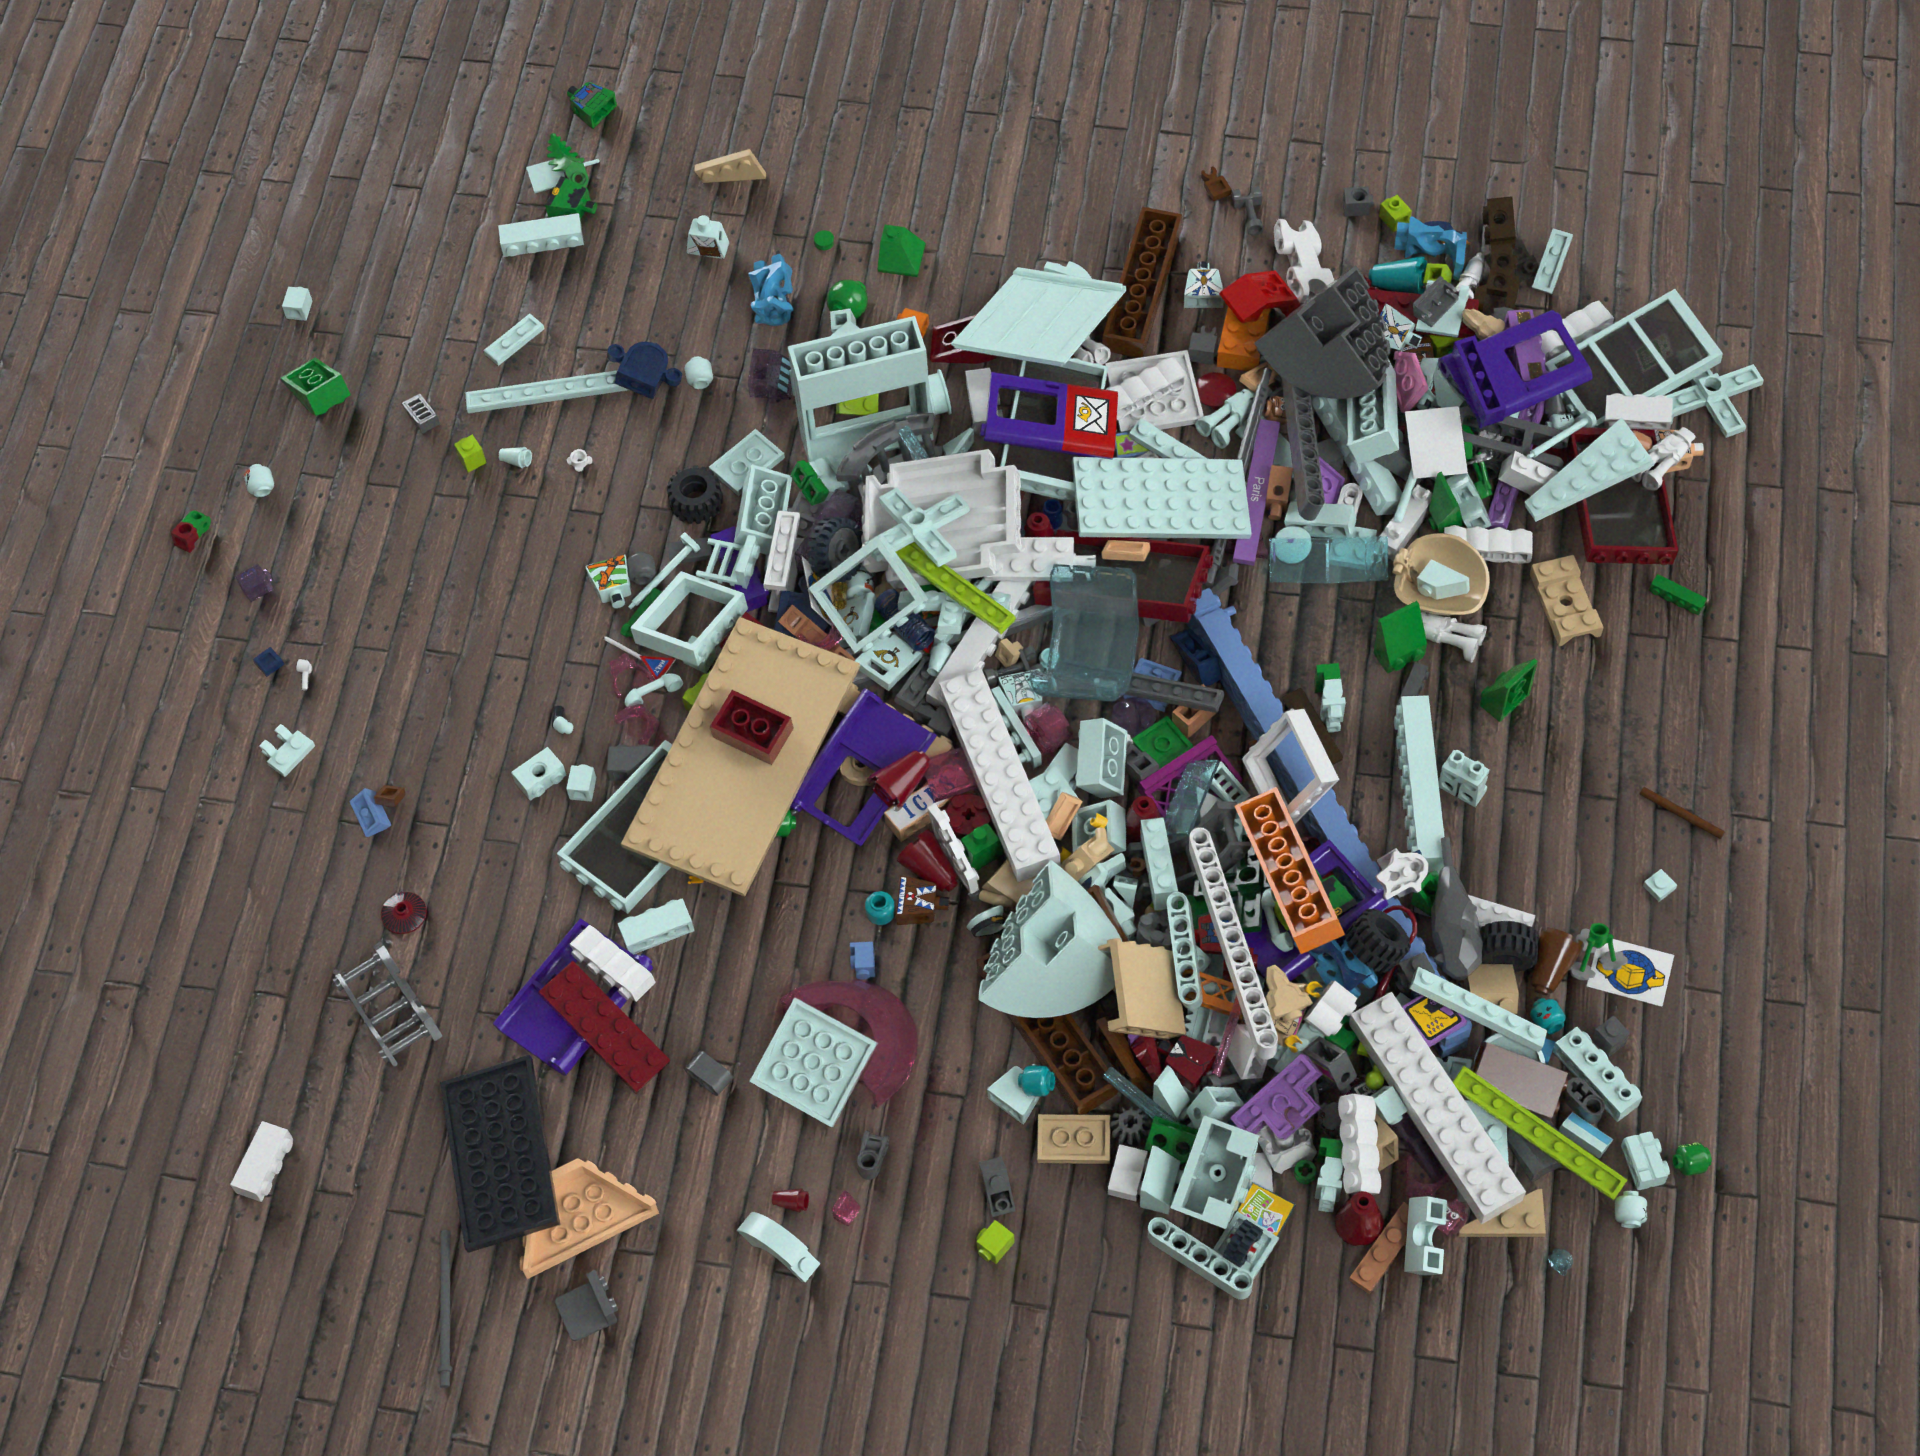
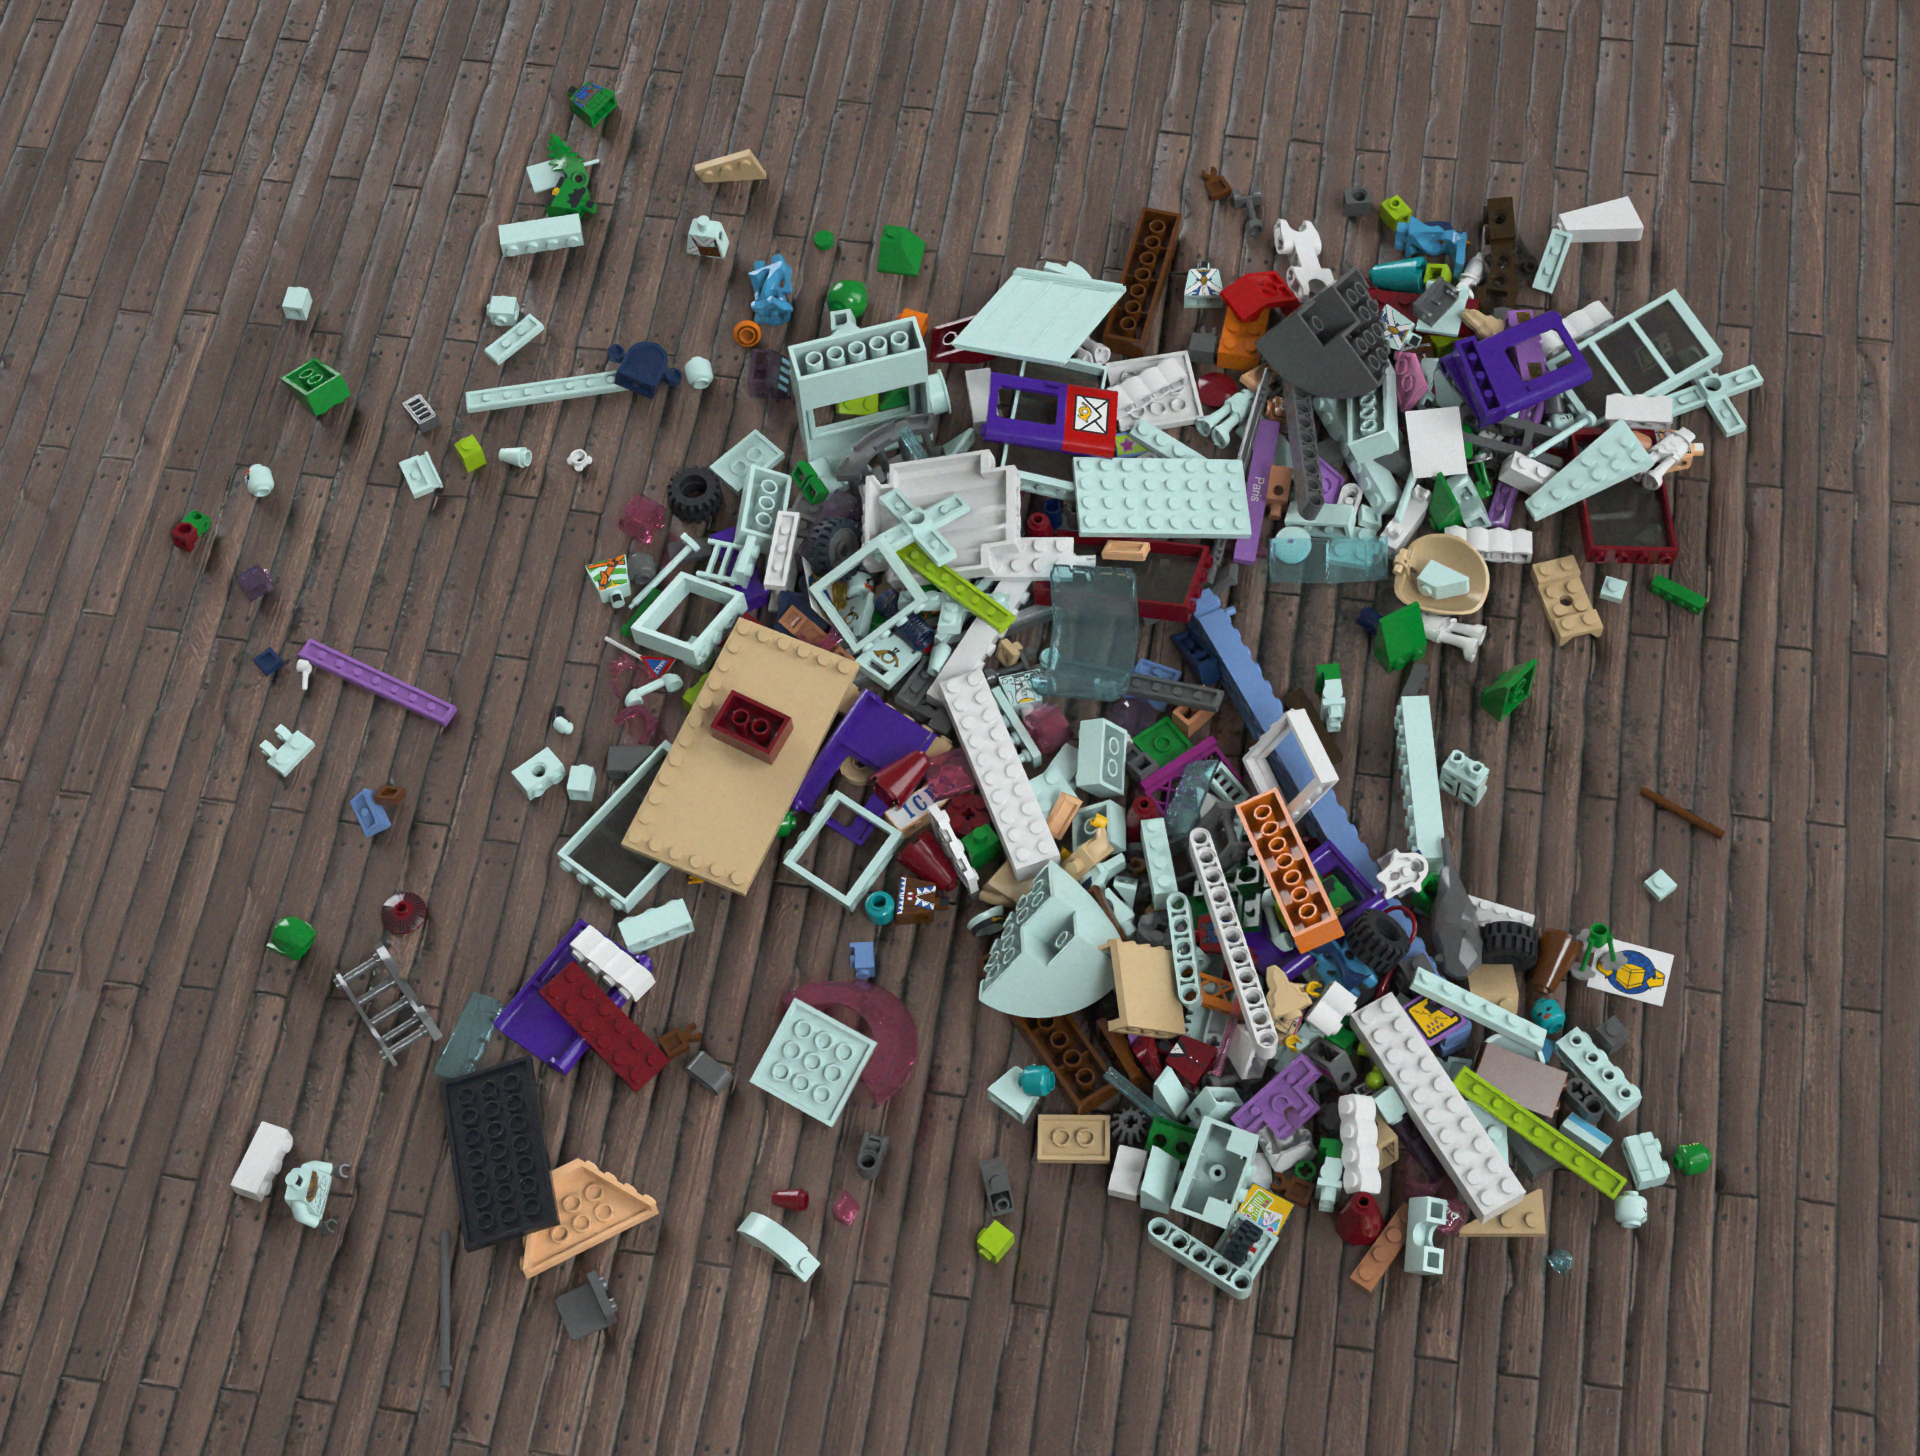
(292, 937): none -> green helmet
(309, 1190): none -> light aqua torso
(377, 682): none -> medium lavender tile
(420, 475): none -> light aqua plate
(465, 1040): none -> clear light blue windscreen
(503, 310): none -> light aqua brick
(642, 518): none -> clear pink brick
(677, 1042): none -> reddish brown plate
(743, 336): none -> orange cone
(872, 871): none -> light aqua window
(894, 398): none -> green slope
(1297, 1190): none -> reddish brown plate
(1368, 518): none -> light aqua plate
(1369, 619): none -> clear blue piece
(1603, 222): none -> white slope
(1613, 589): none -> light aqua plate

